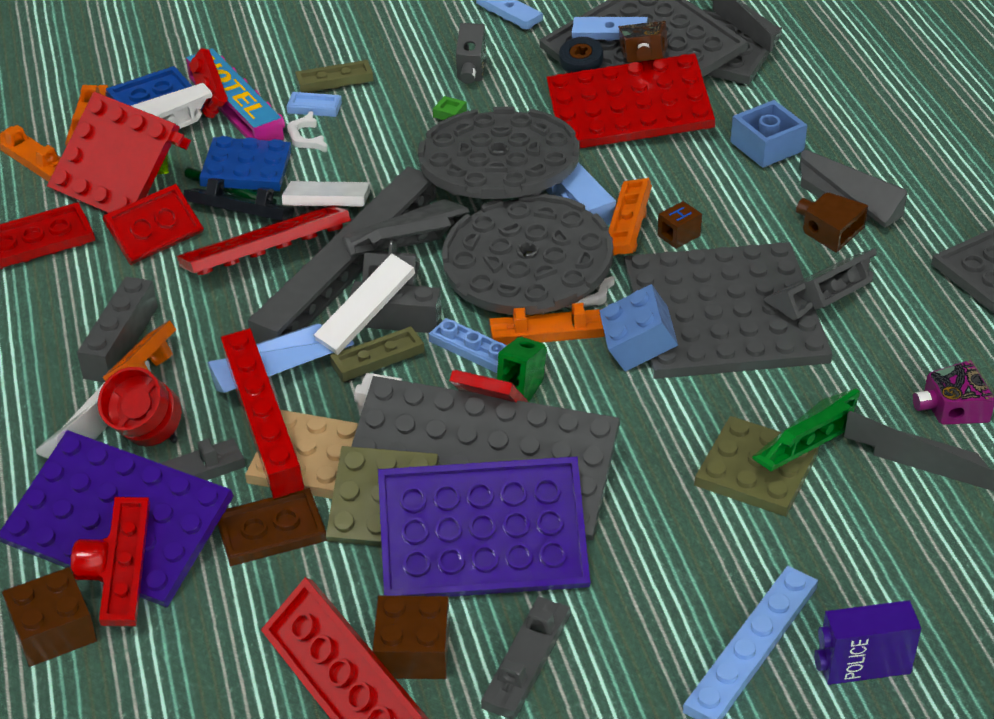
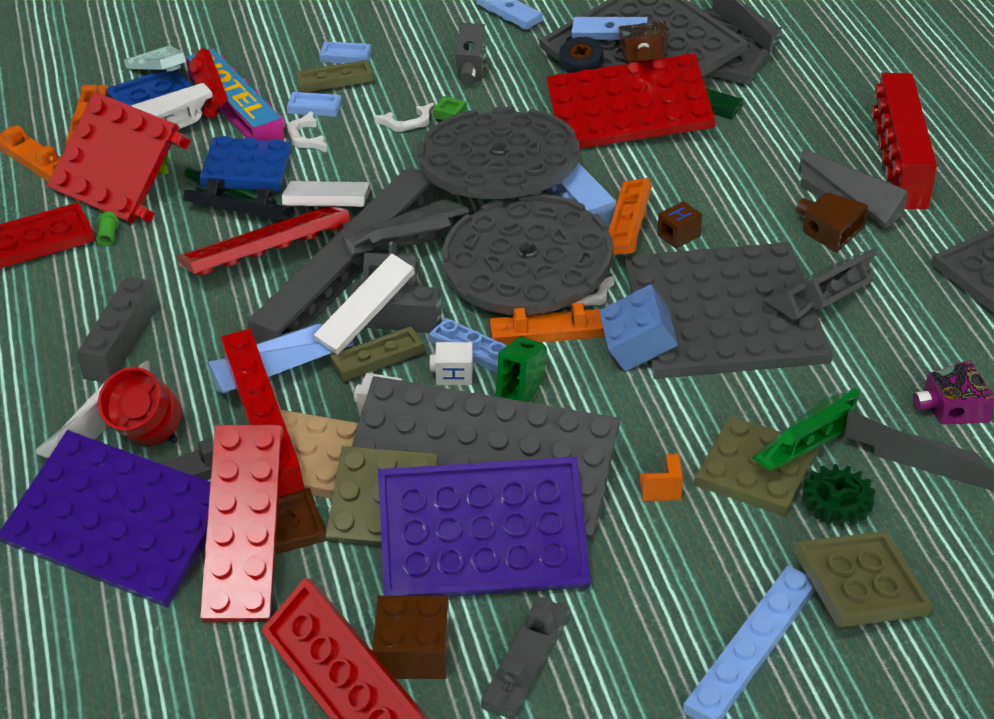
(49, 616): reddish brown brick -> none
(107, 224): none -> bright green pin
(116, 561): red plate -> none
(151, 346): orange hinge -> none
(152, 224): red tile -> none
(162, 58): none -> light aqua wing
(242, 524): none -> plate
(344, 52): none -> light blue tile
(402, 126): none -> white helmet
(453, 363): none -> white brick
(487, 386): red tile -> none
(663, 485): none -> orange panel
(724, 104): none -> dark green tile
(768, 133): medium blue brick -> none
(838, 495): none -> dark green gear
(862, 579): none -> olive plate
(867, 642): dark purple brick -> none
(904, 138): none -> red brick

